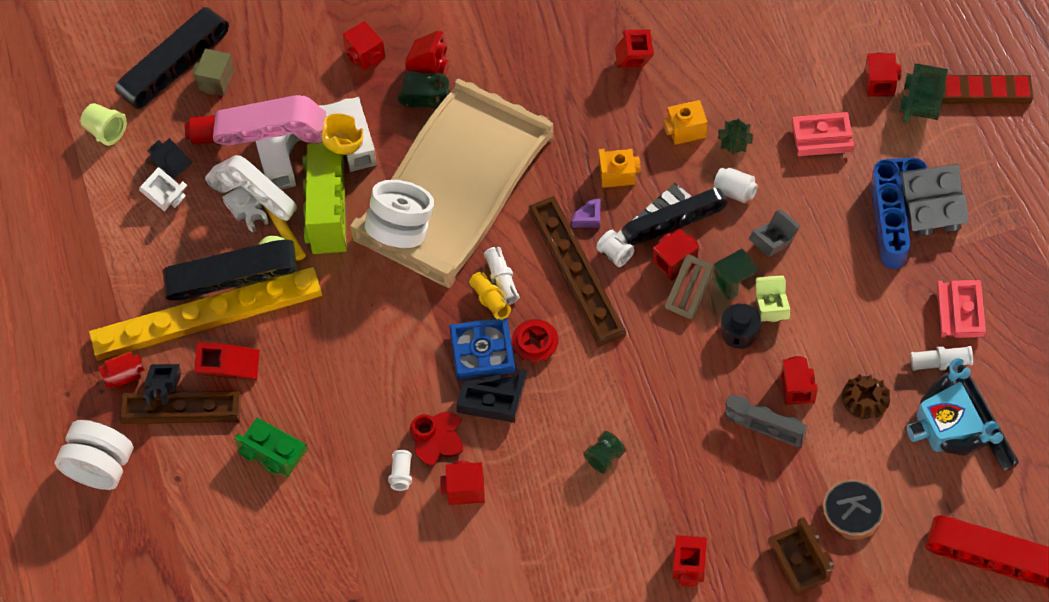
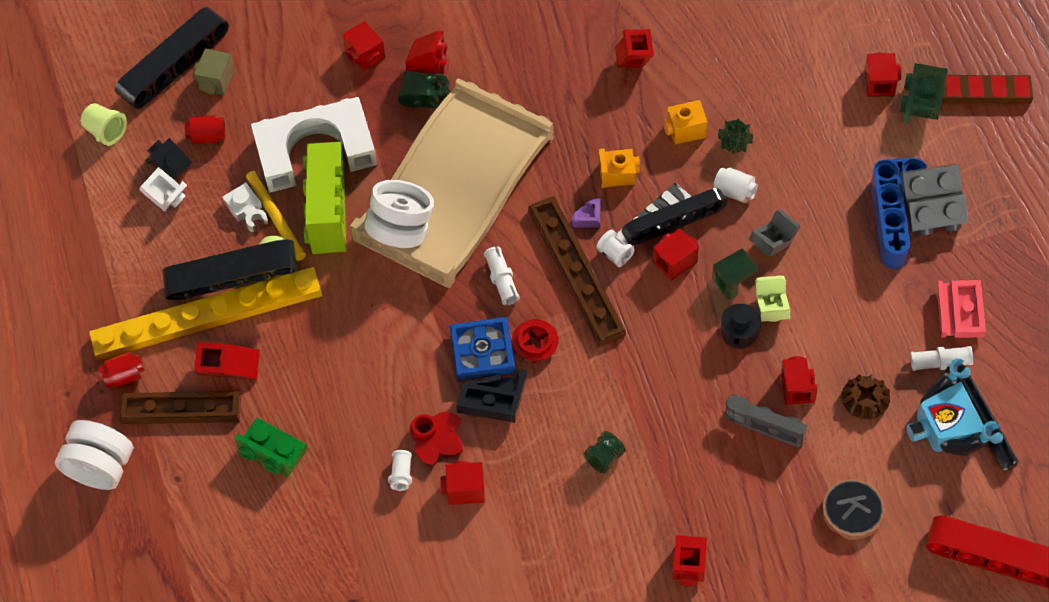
(160, 381): black plate -> none
(240, 172): white beam -> none
(268, 120): bright pink beam -> none
(341, 134): yellow hair -> none
(490, 296): yellow pin -> none
(700, 290): dark tan tile -> none
(802, 557): reddish brown bracket -> none
(822, 134): coral plate -> none

